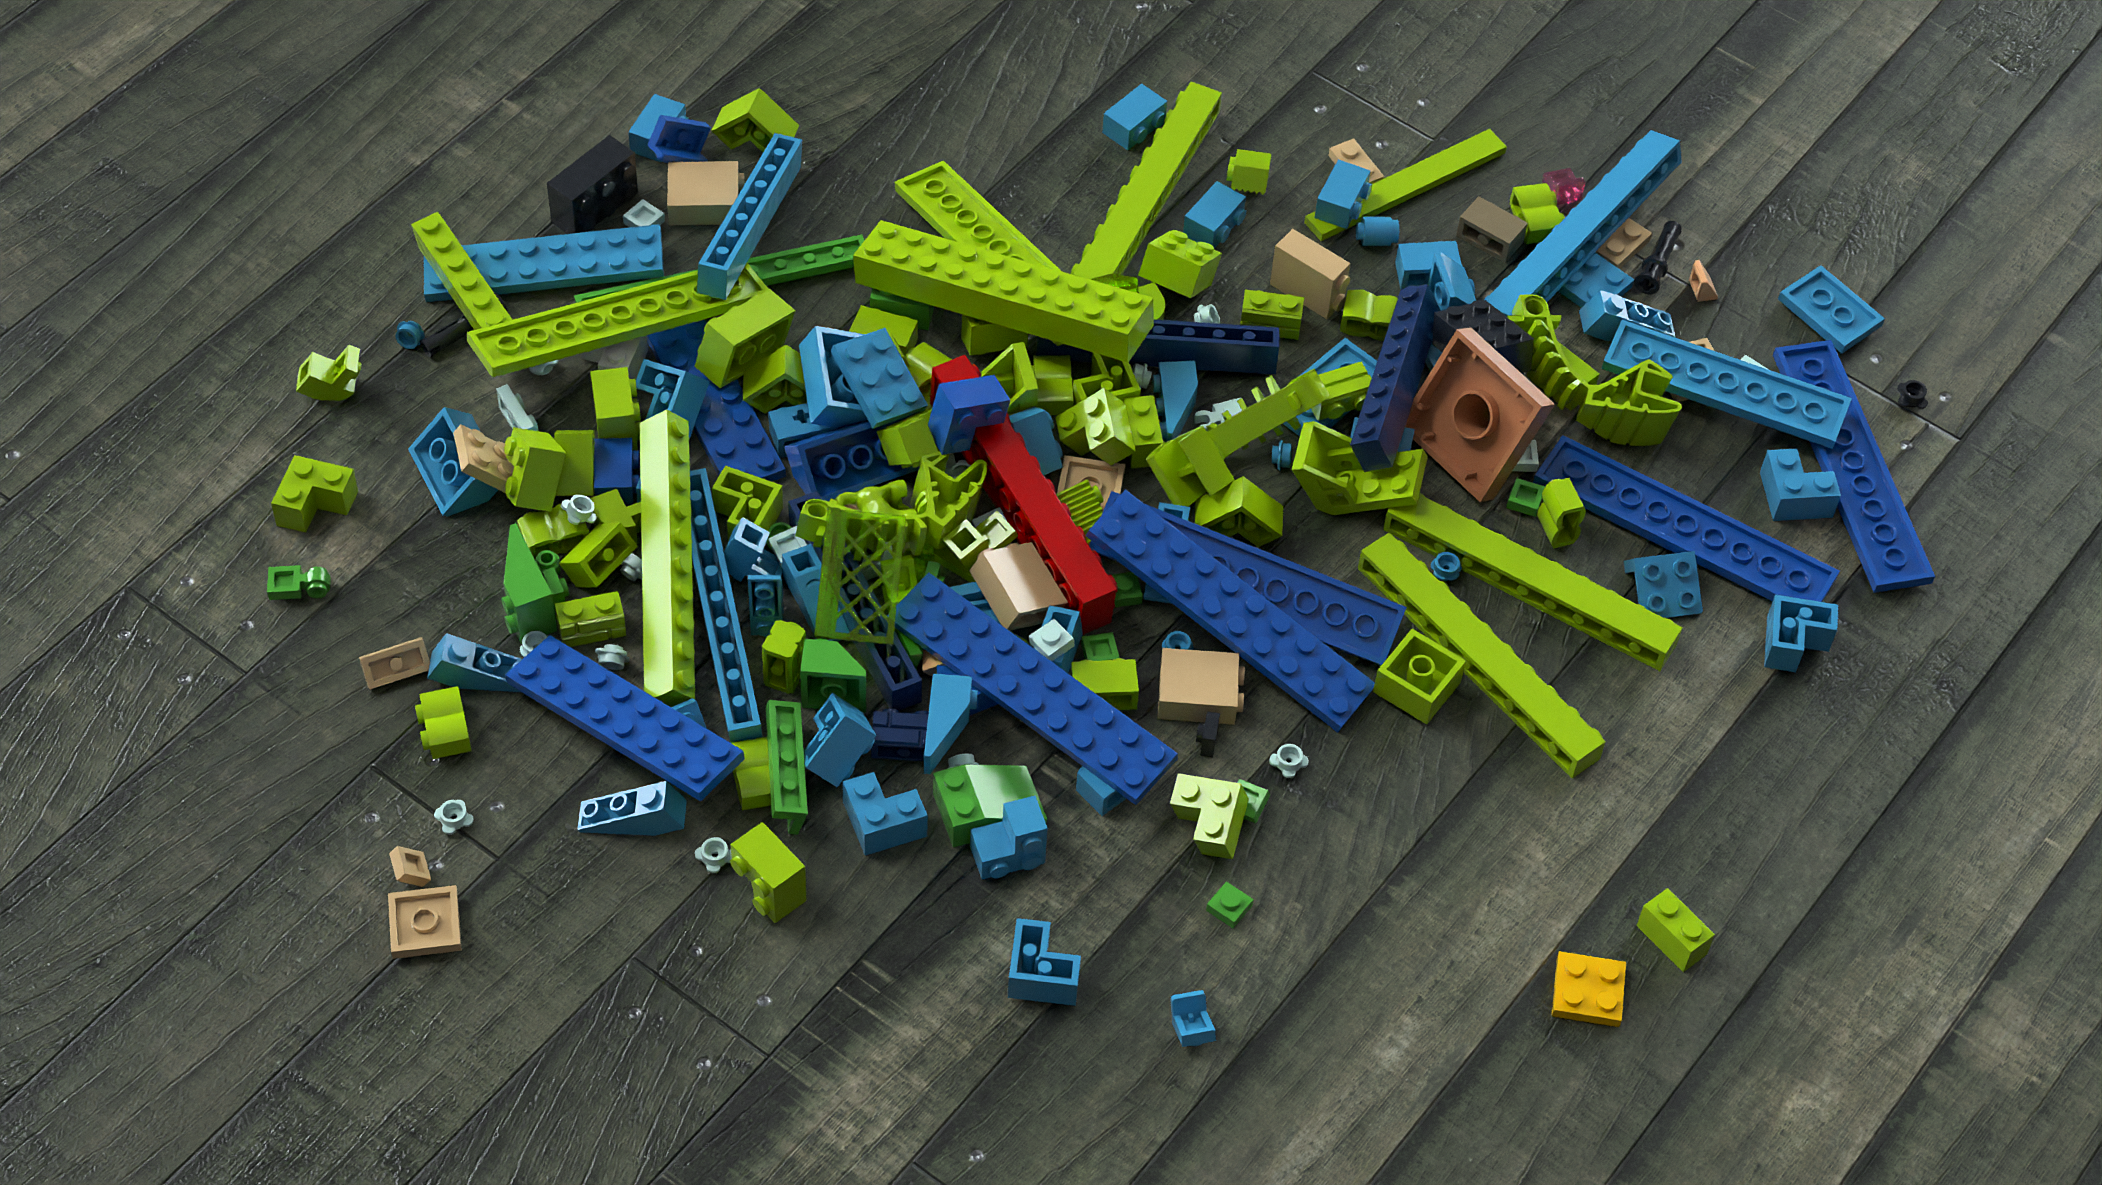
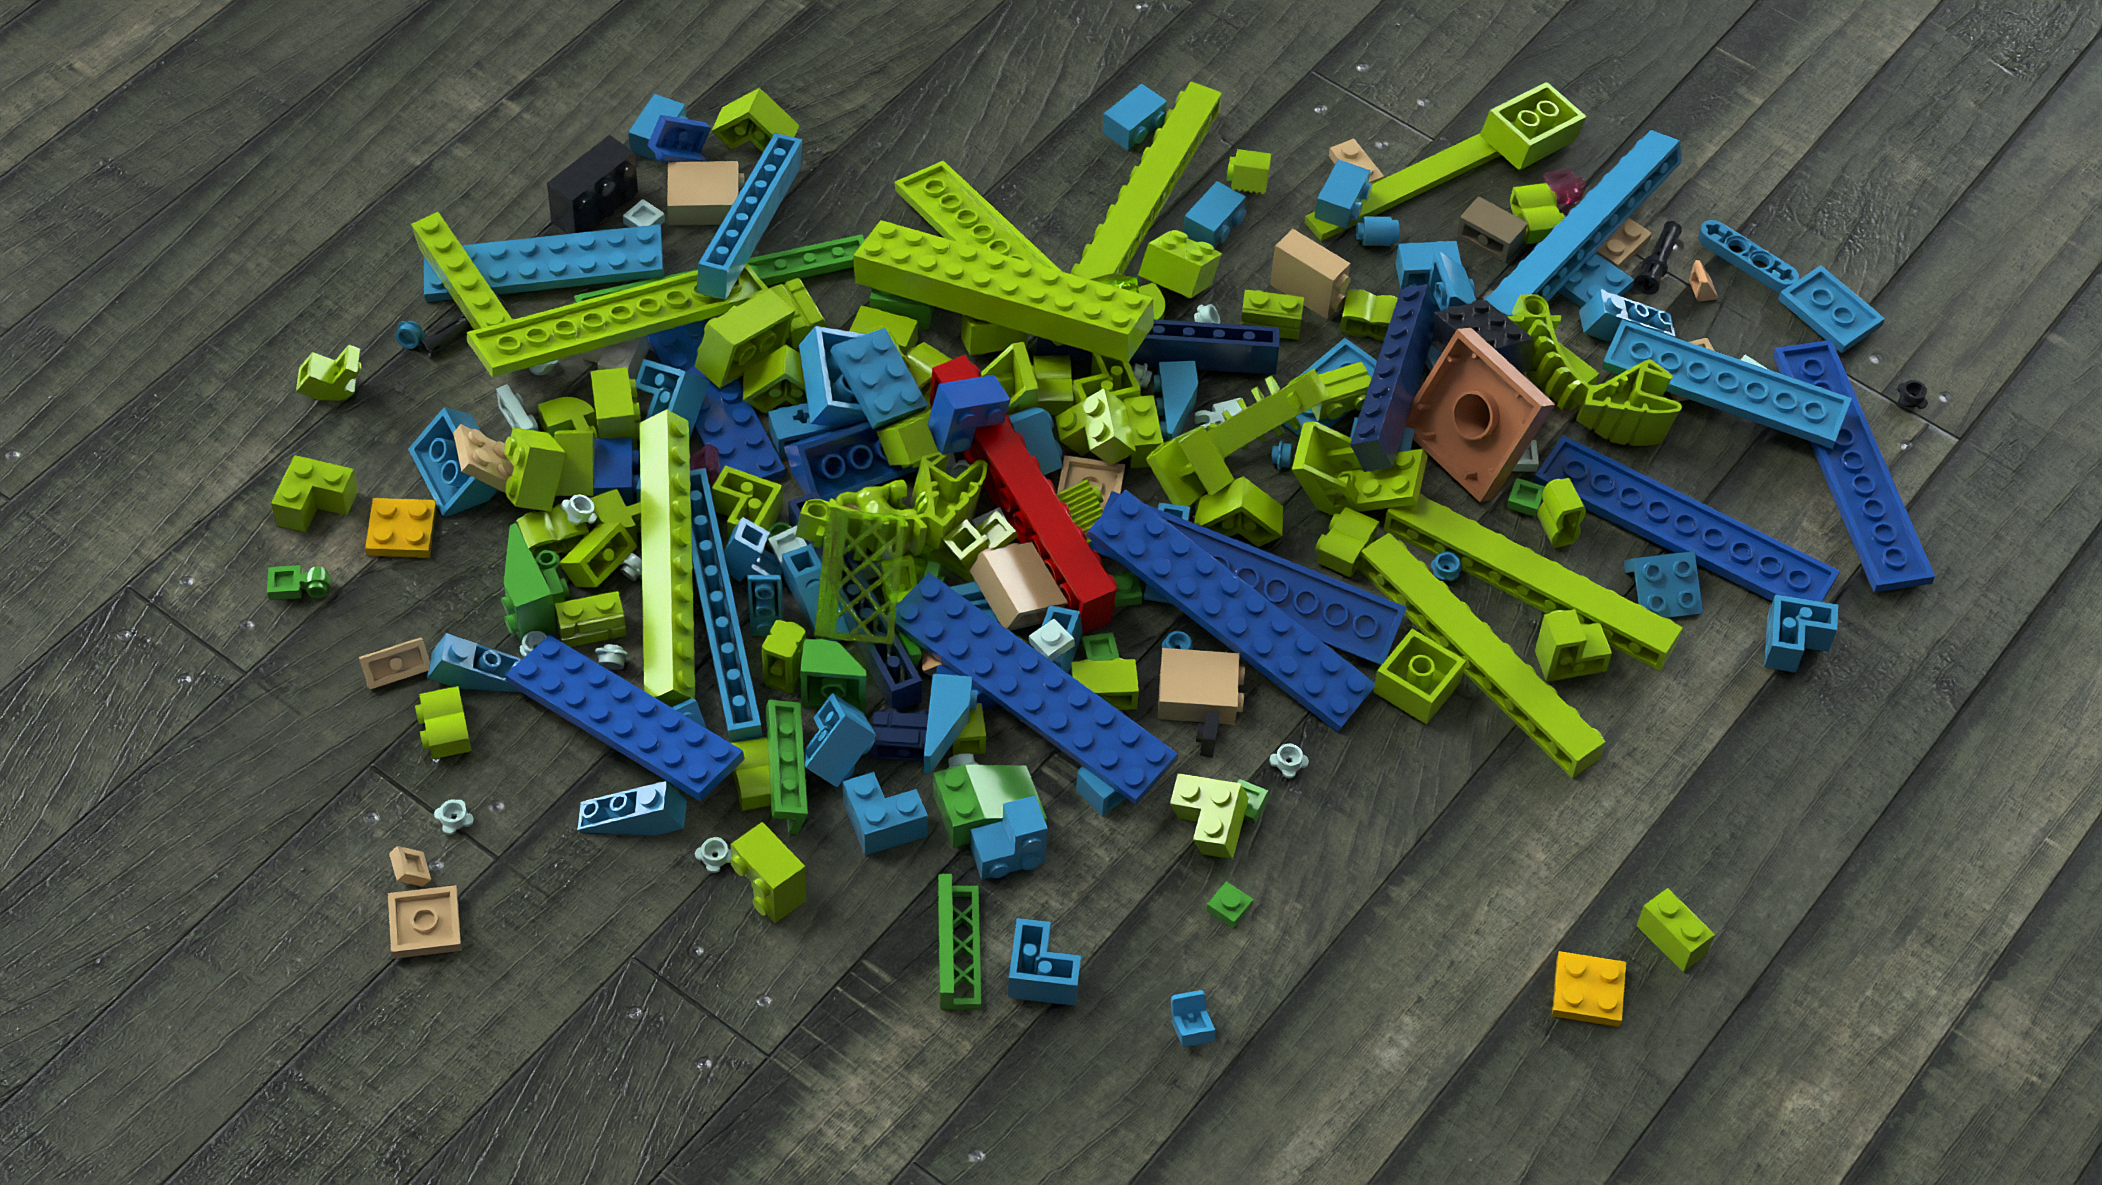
(401, 528): none -> yellow plate
(567, 414): none -> lime brick
(708, 459): none -> clear pink plate
(806, 313): none -> lime brick
(947, 939): none -> bright green fence
(973, 737): none -> lime brick
(1347, 537): none -> lime brick
(1532, 125): none -> lime brick
(1571, 648): none -> lime brick
(1745, 259): none -> dark azure beam
(1796, 493): dark azure brick -> none

